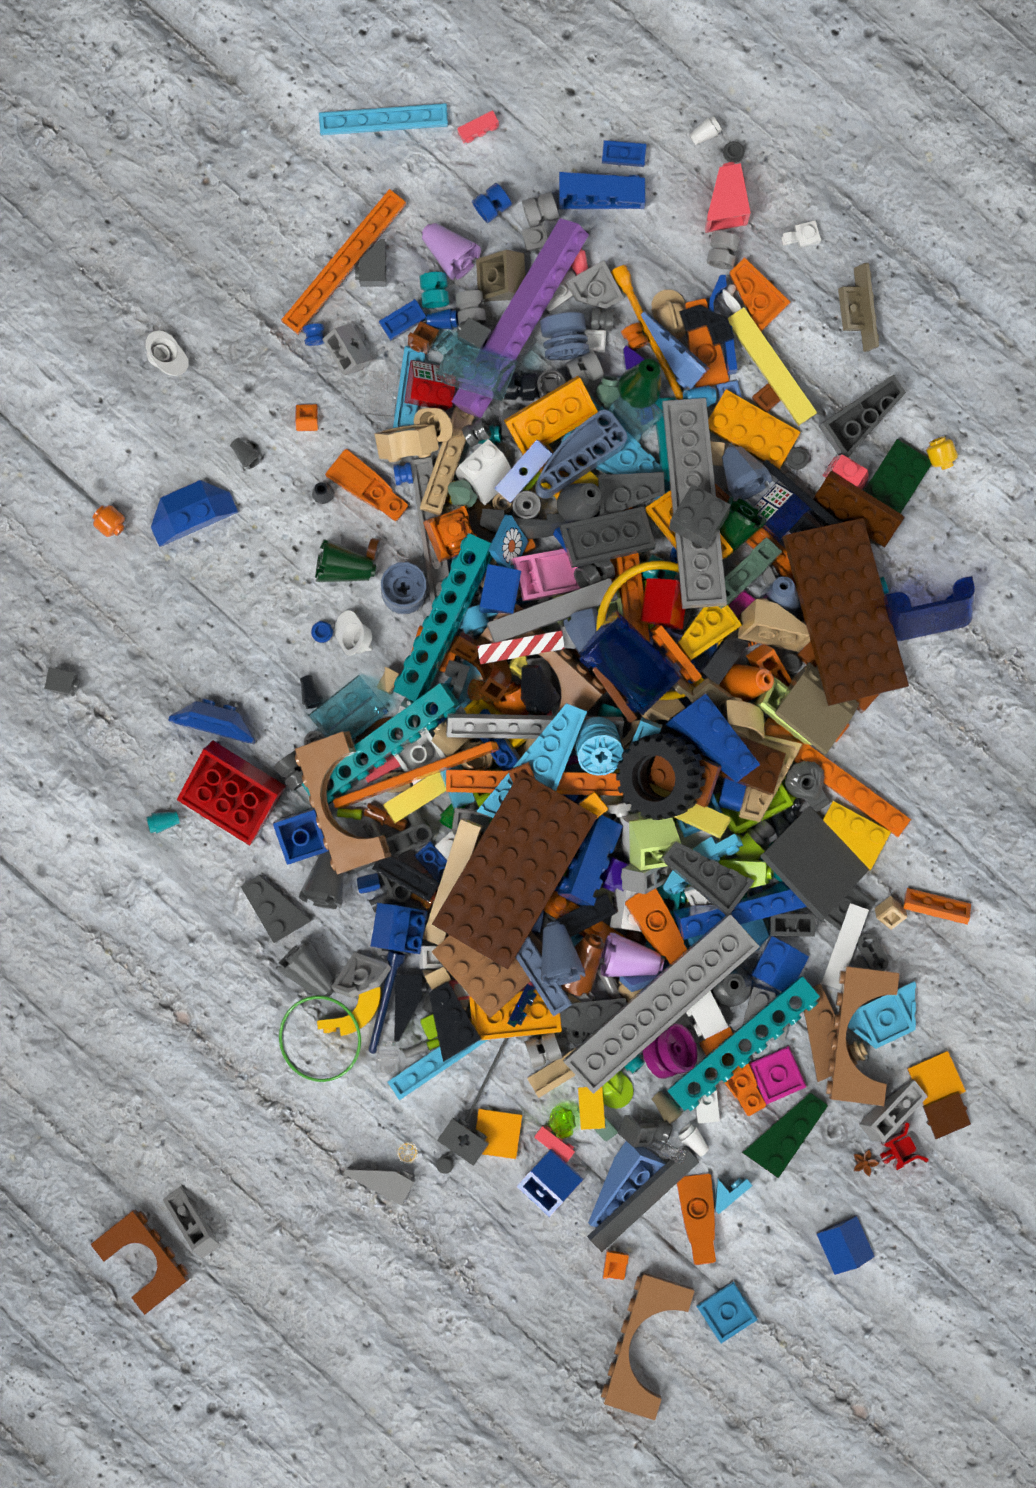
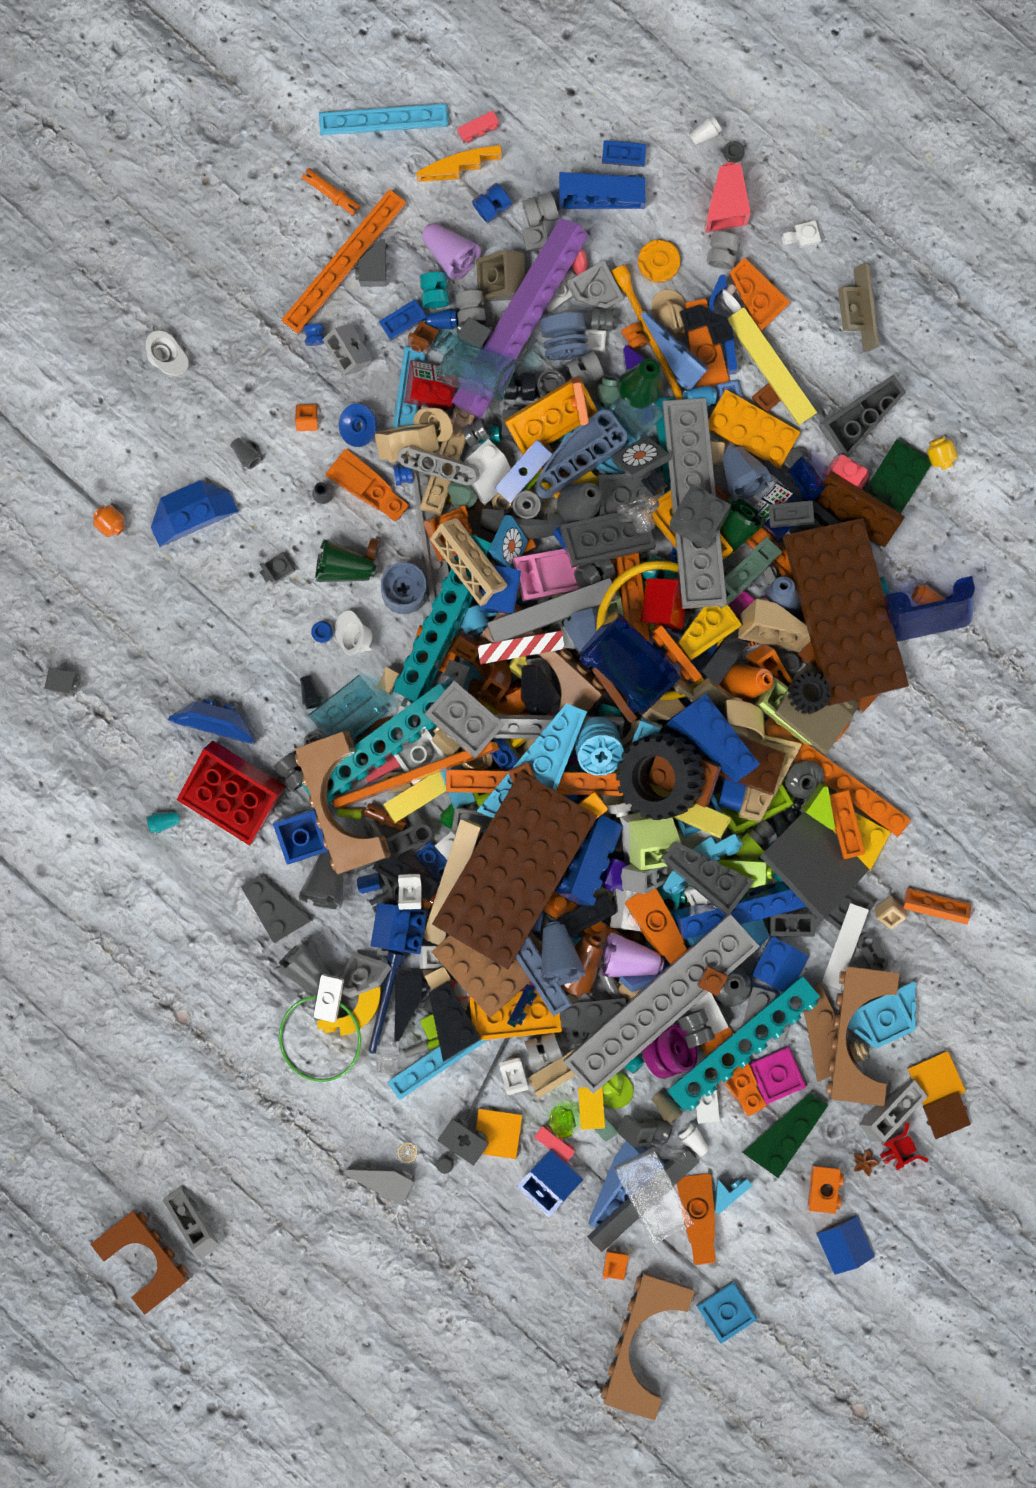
(276, 569): none -> dark grey bracket
(328, 998): none -> white plate
(338, 197): none -> orange pin
(350, 425): none -> blue dish
(410, 891): none -> white bracket
(438, 467): none -> light grey beam
(450, 167): none -> light orange slope
(464, 719): none -> light grey plate
(469, 557): none -> tan fence
(513, 1075): none -> white bracket
(578, 400): none -> orange plate
(639, 513): none -> clear plate
(640, 458): none -> dark grey tile
(653, 1195): none -> clear tile
(654, 483): none -> black wheel
(659, 261): none -> light orange tile
(696, 1028): none -> dark grey wheel
(712, 980): none -> dark orange plate
(791, 514): none -> dark grey plate
(798, 697): none -> black tyre
(806, 478): none -> clear blue plate
(820, 807): none -> lime slope
(824, 1175): none -> orange brick
(846, 825): none -> orange plate
(925, 595): none -> orange cone

